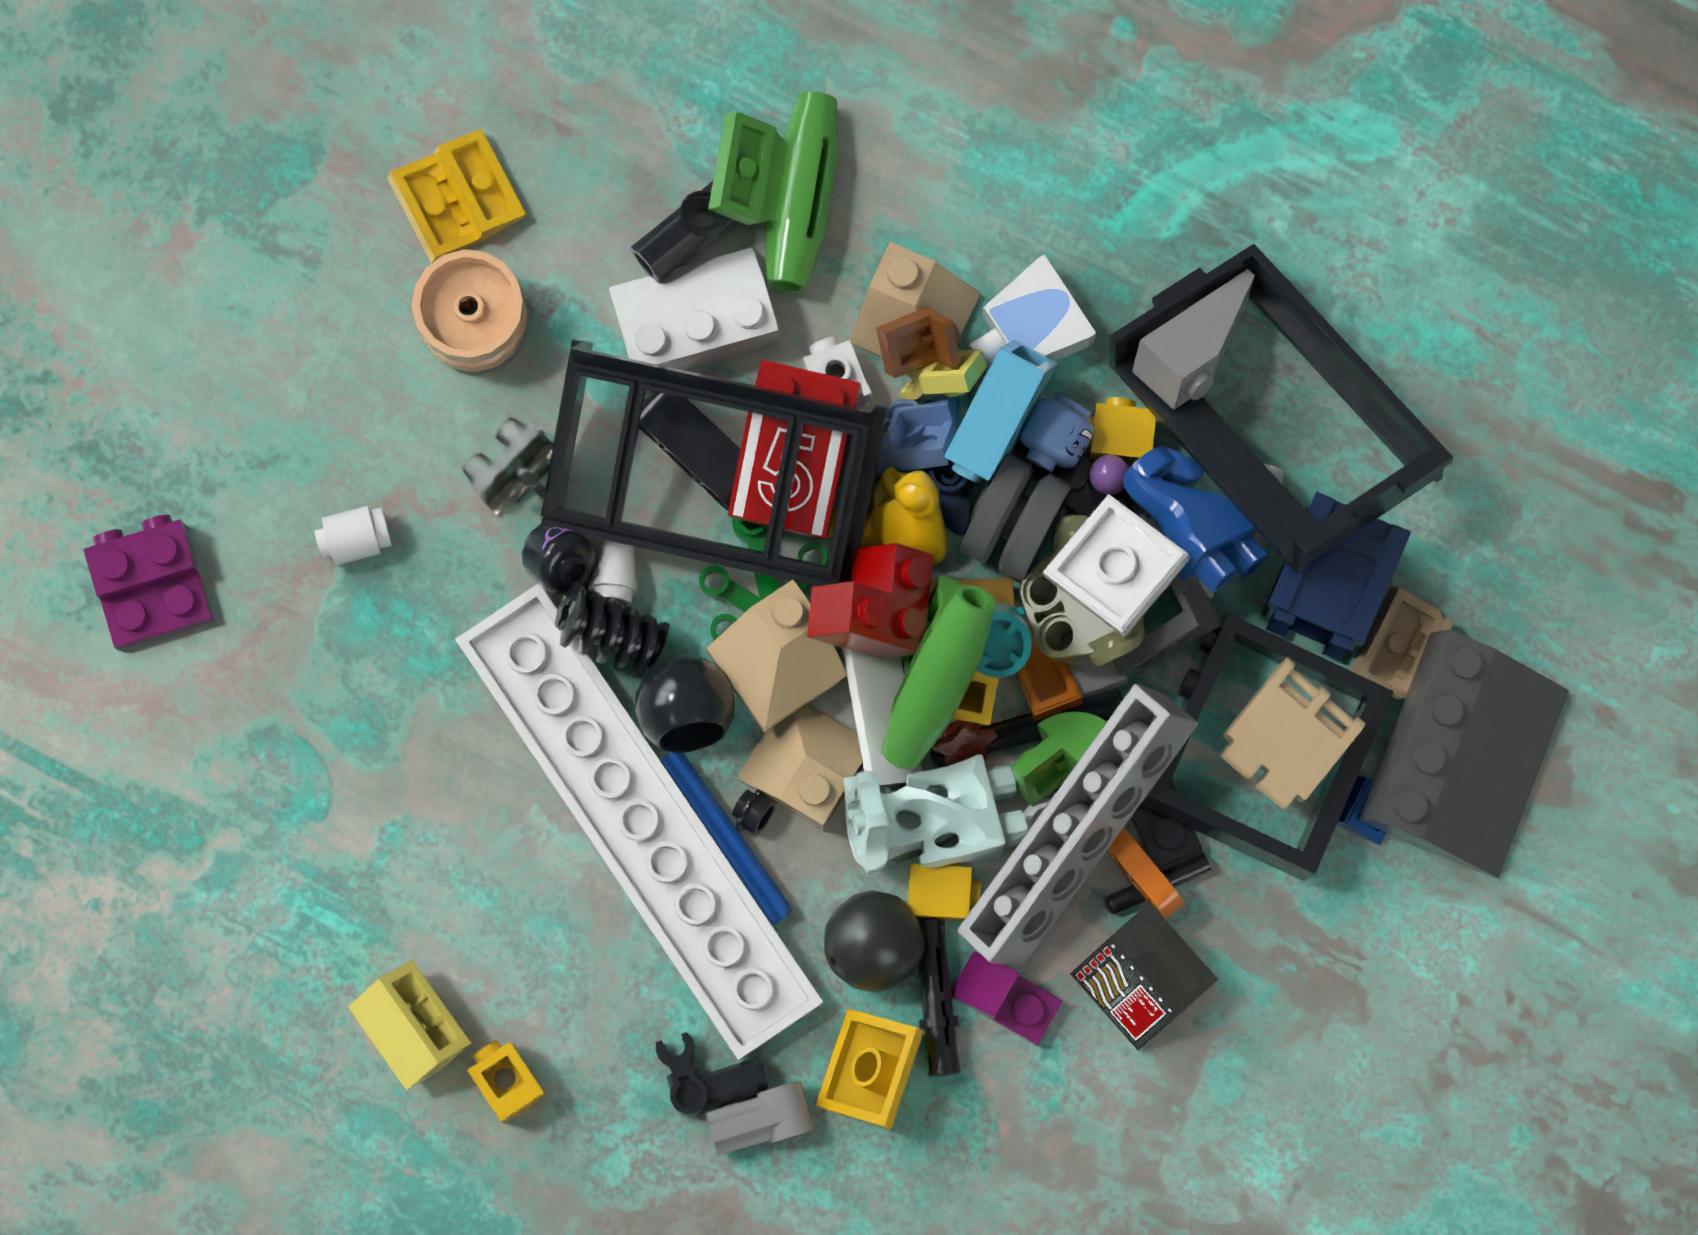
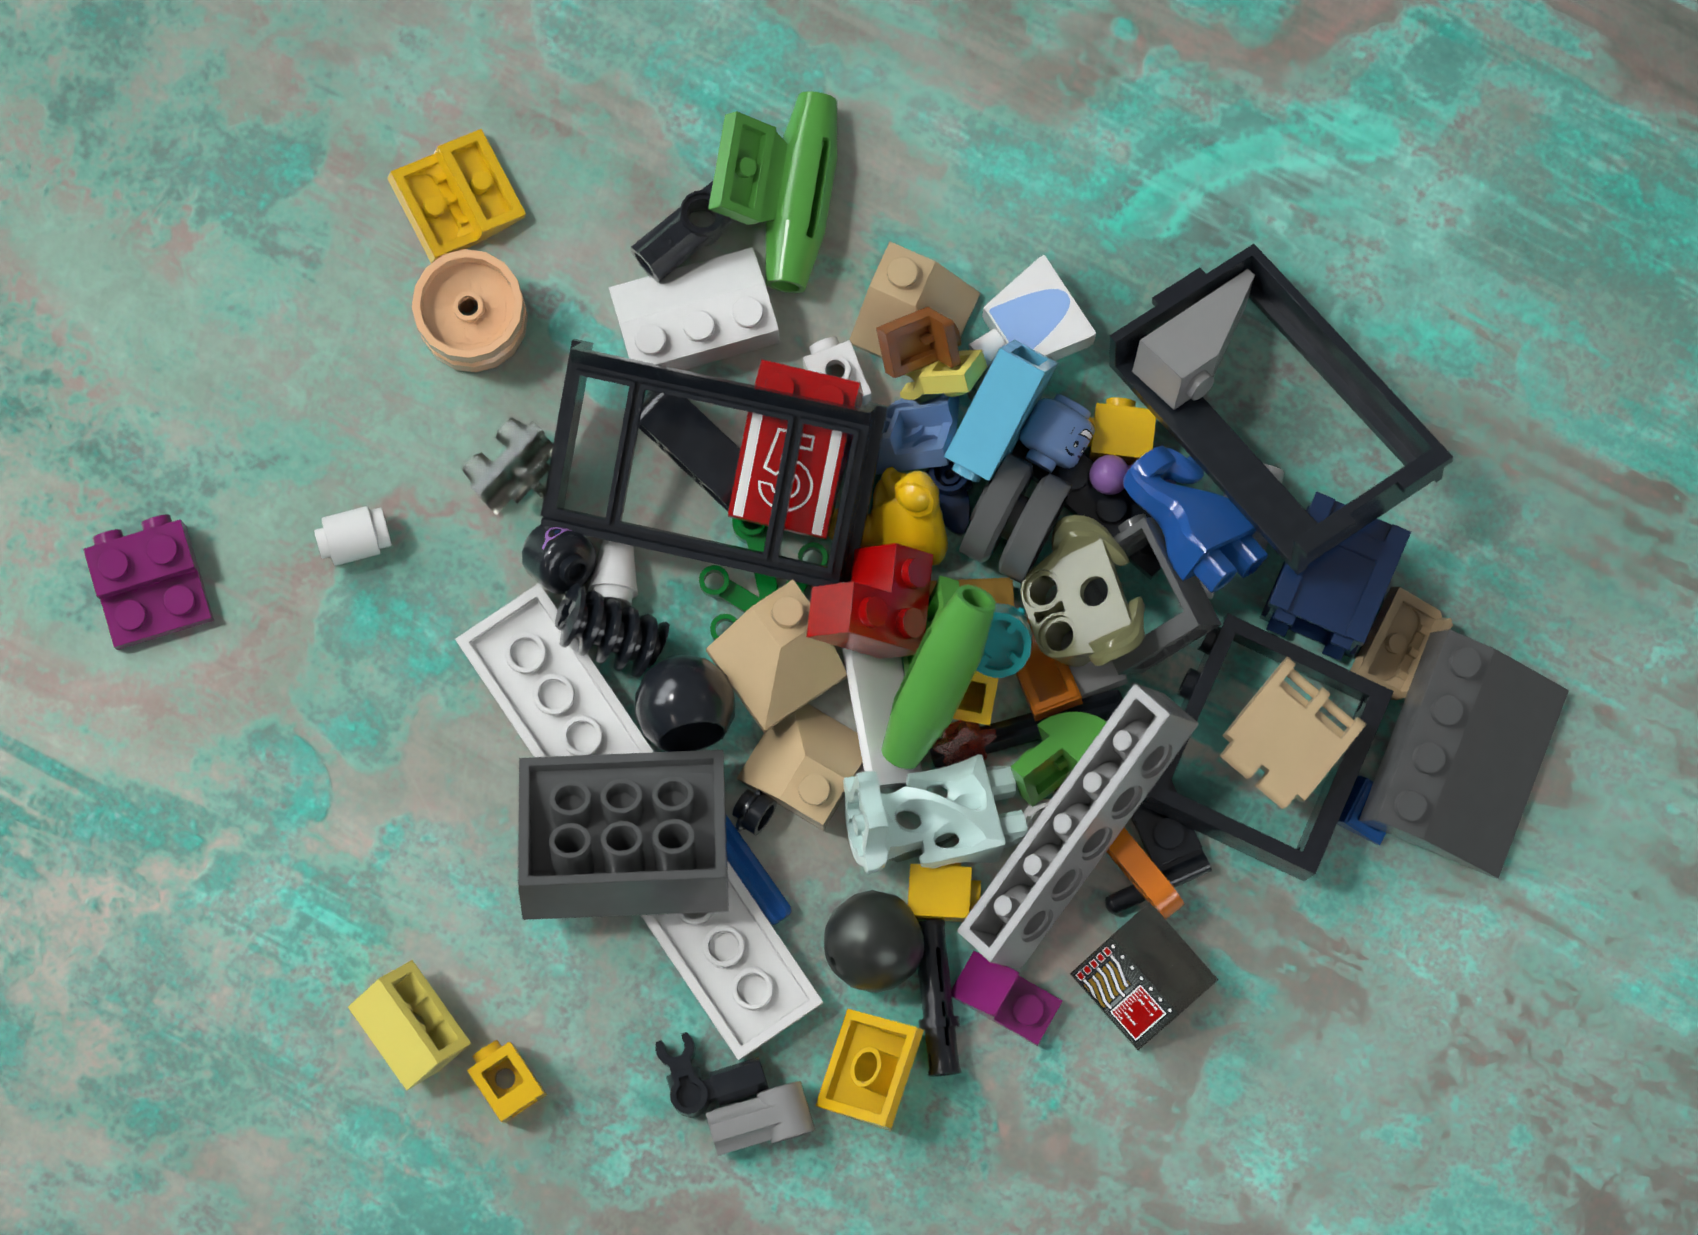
(622, 835): none -> dark grey slope
(1116, 565): white tile -> none

